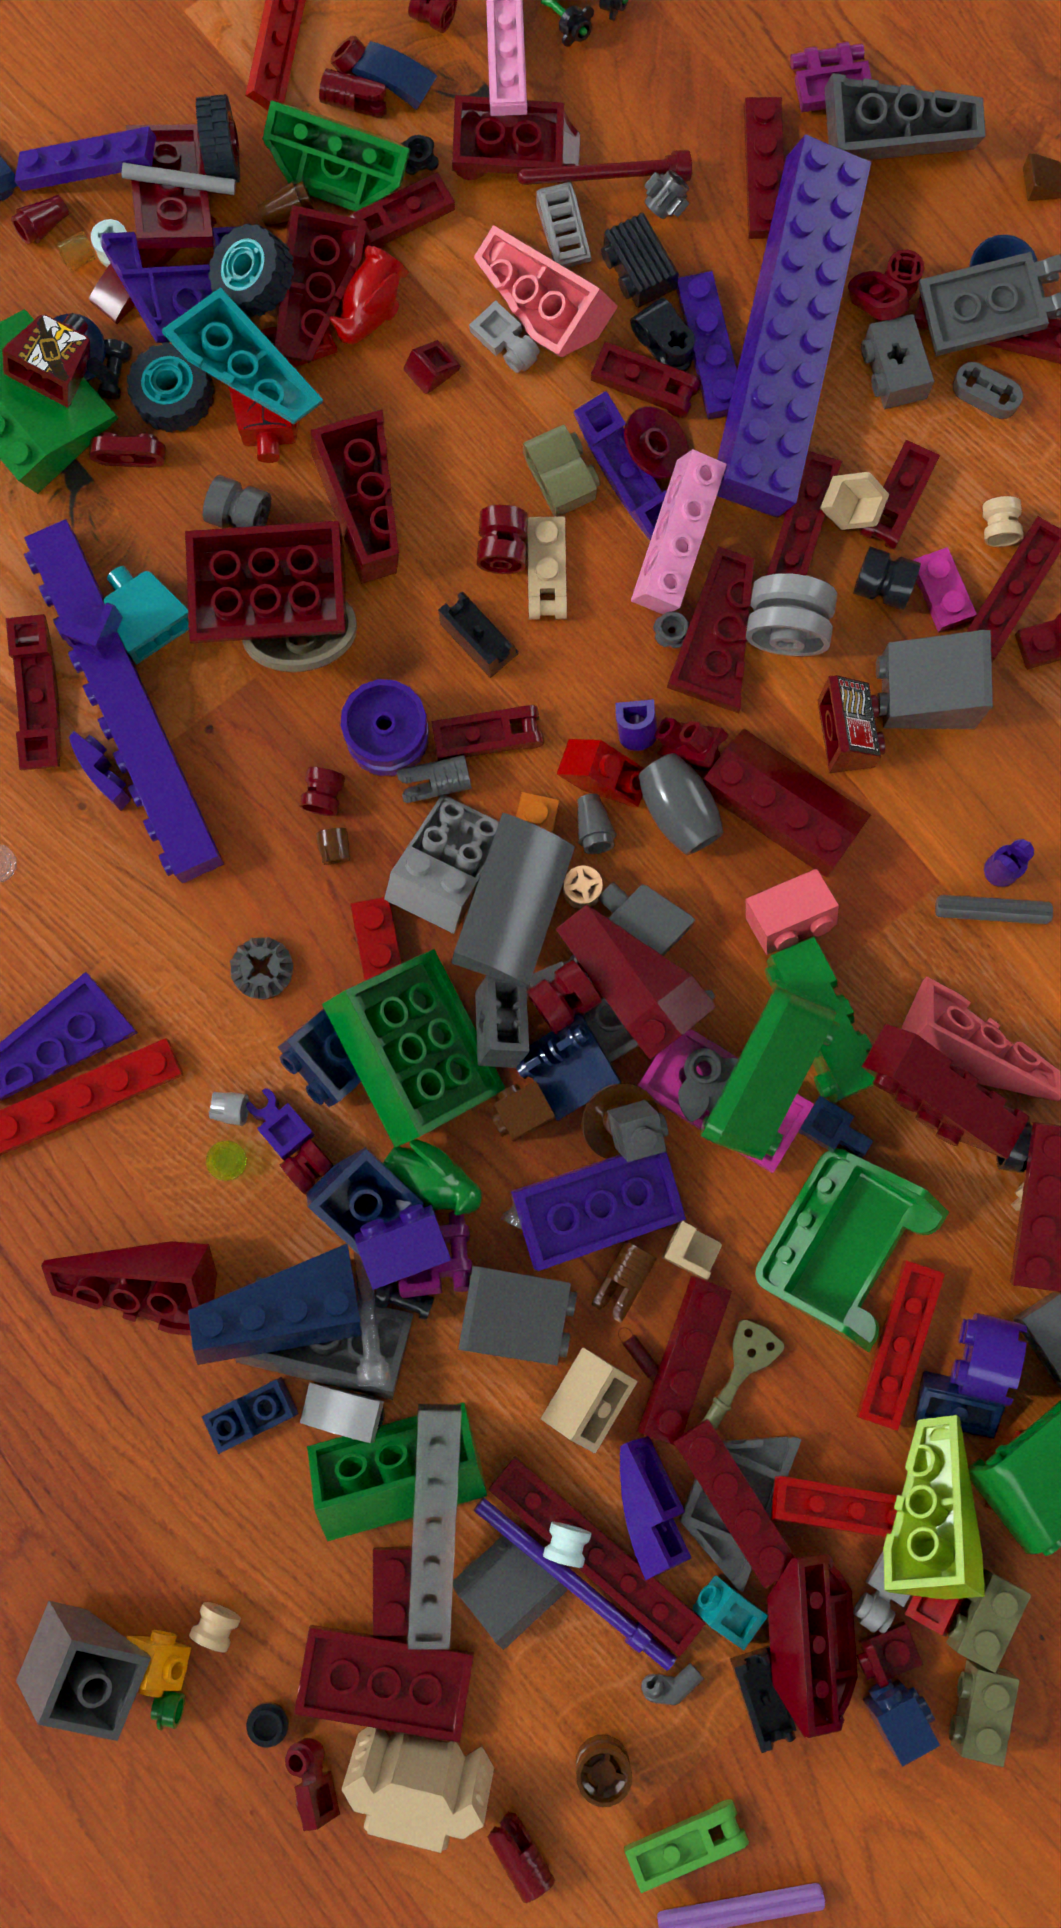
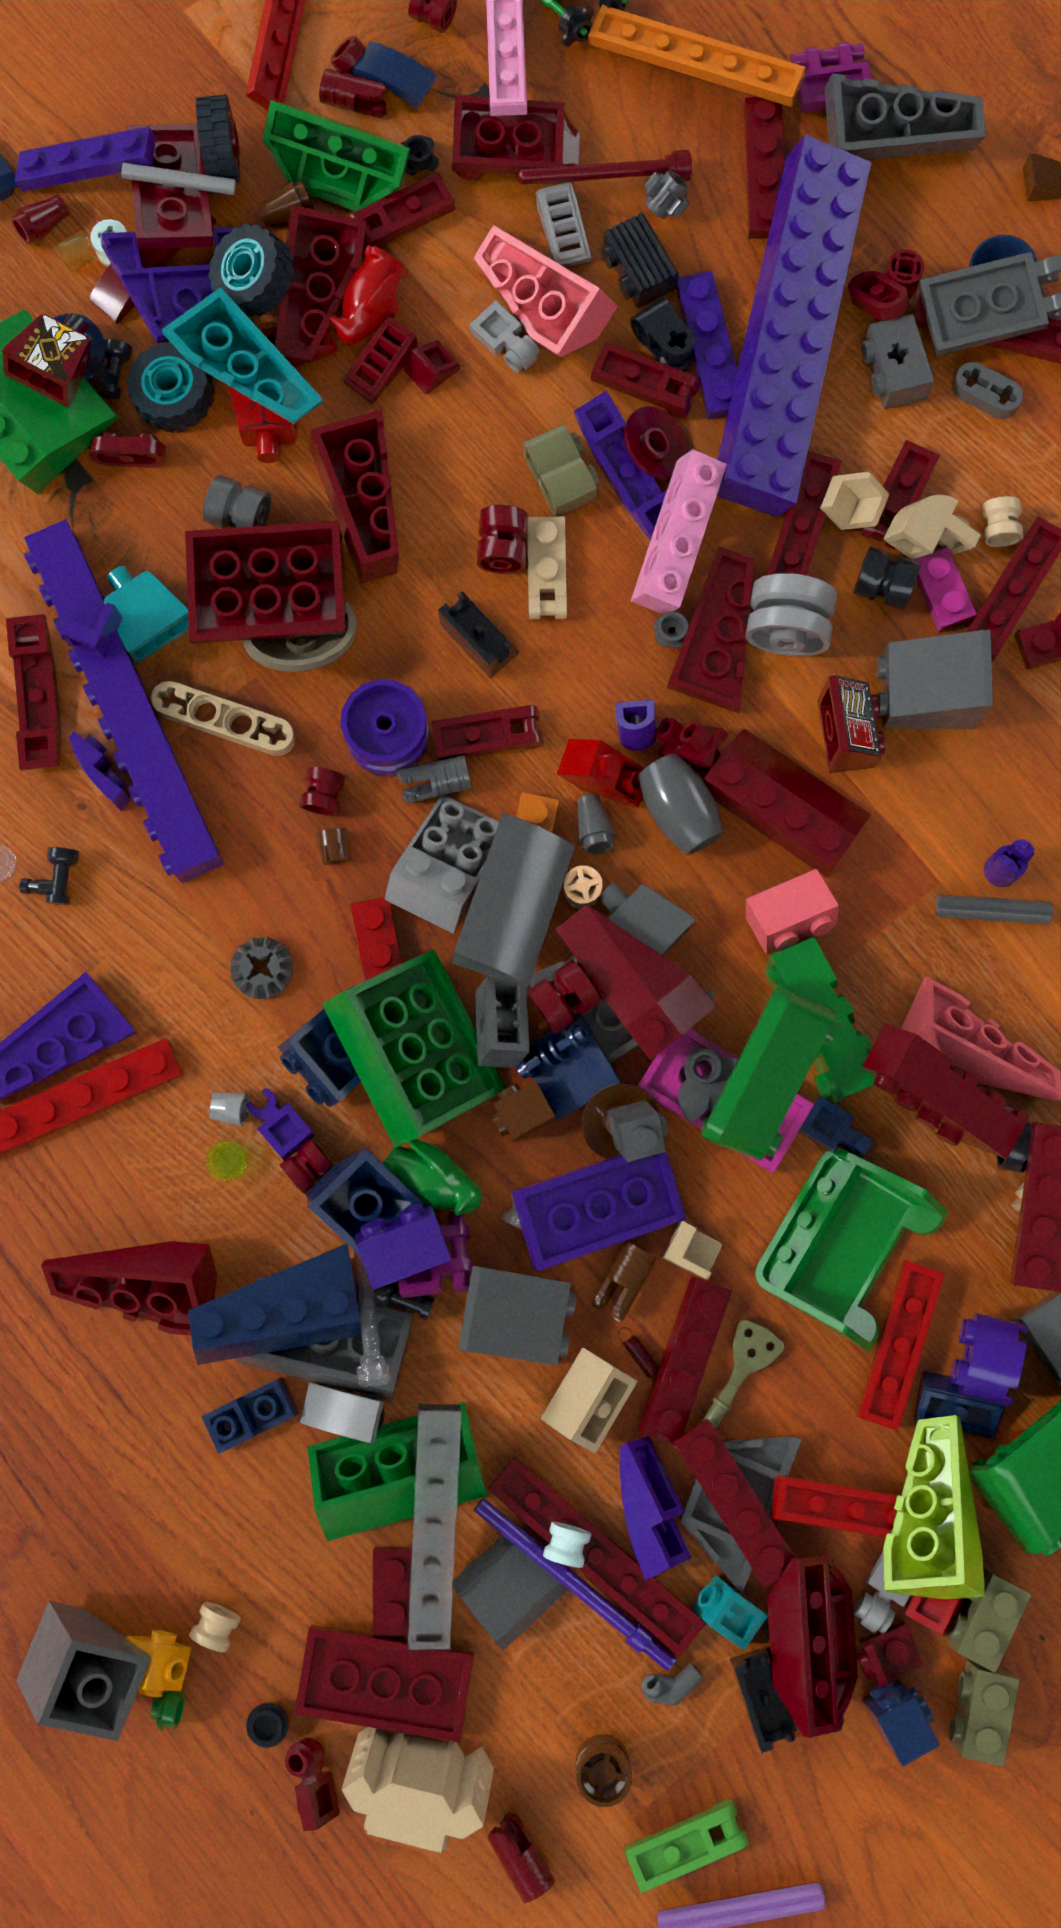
(57, 887): none -> black piece
(221, 723): none -> tan beam
(381, 339): none -> dark red slope
(697, 55): none -> orange plate
(928, 522): none -> tan brick

